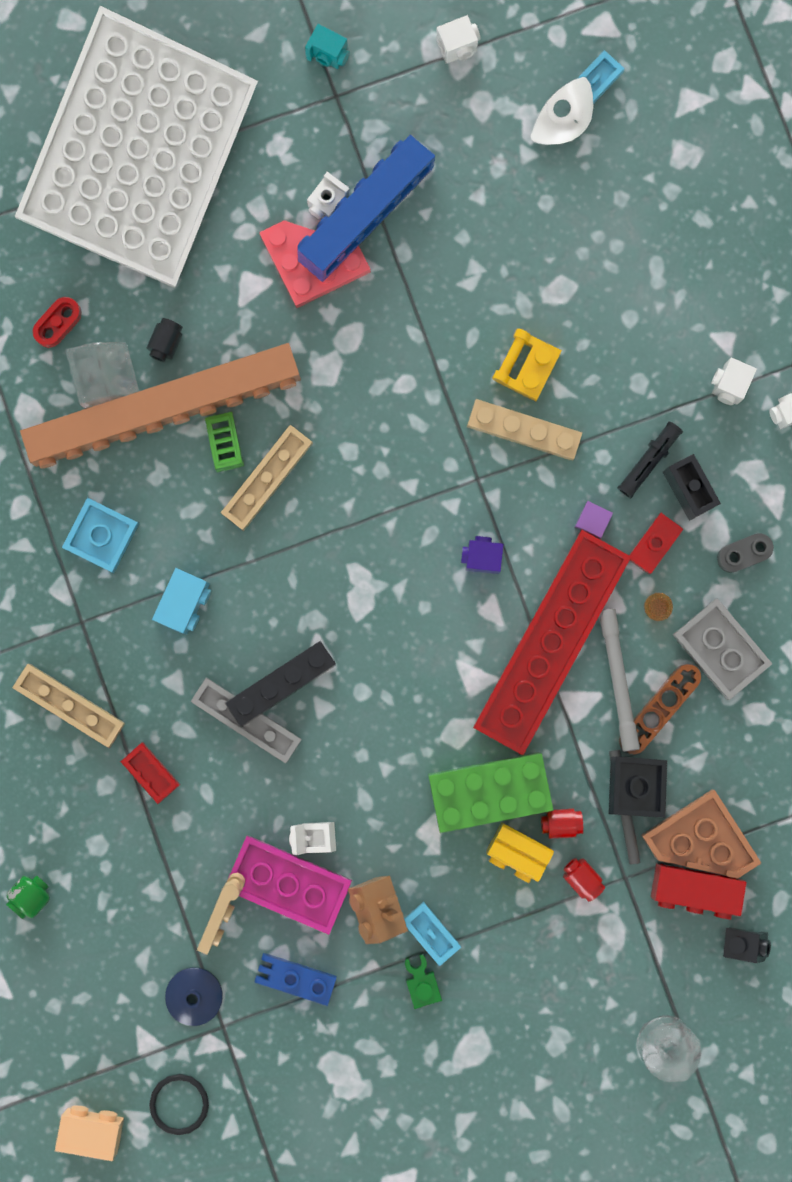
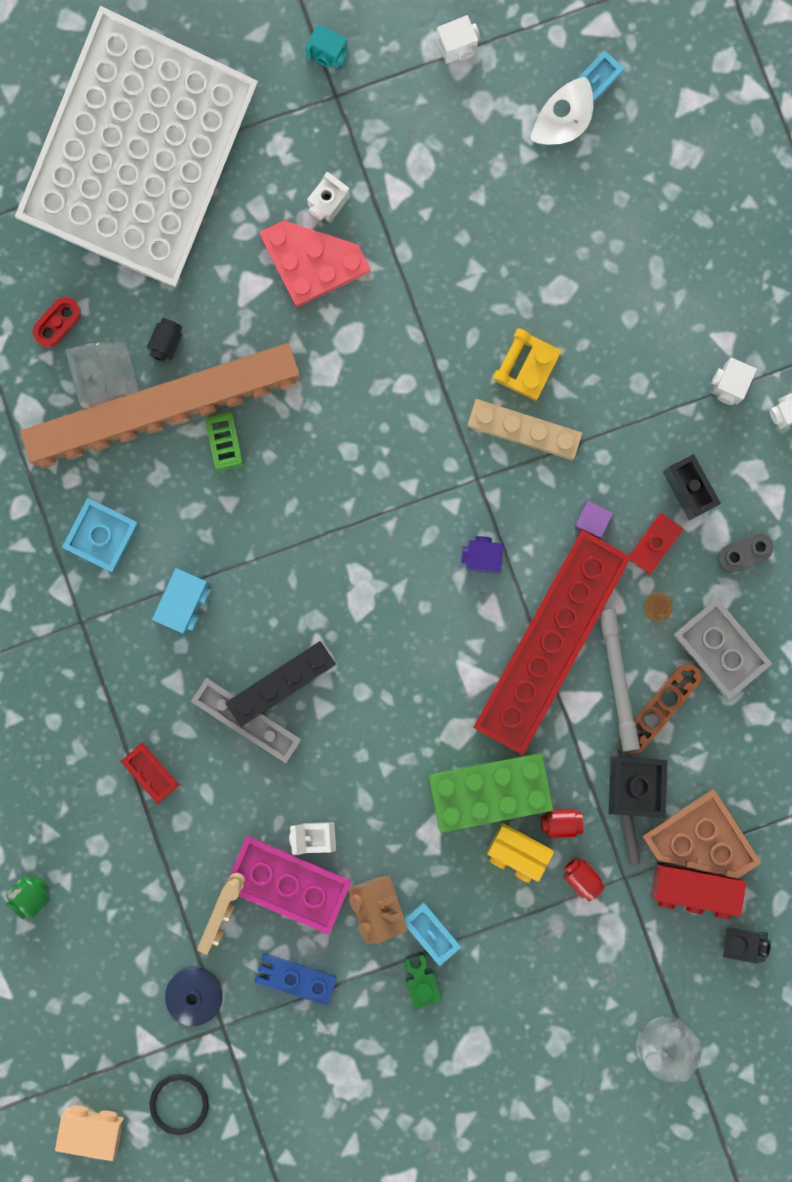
(68, 705): tan plate -> none
(266, 477): tan plate -> none
(365, 207): blue brick -> none
(657, 450): black pin -> none

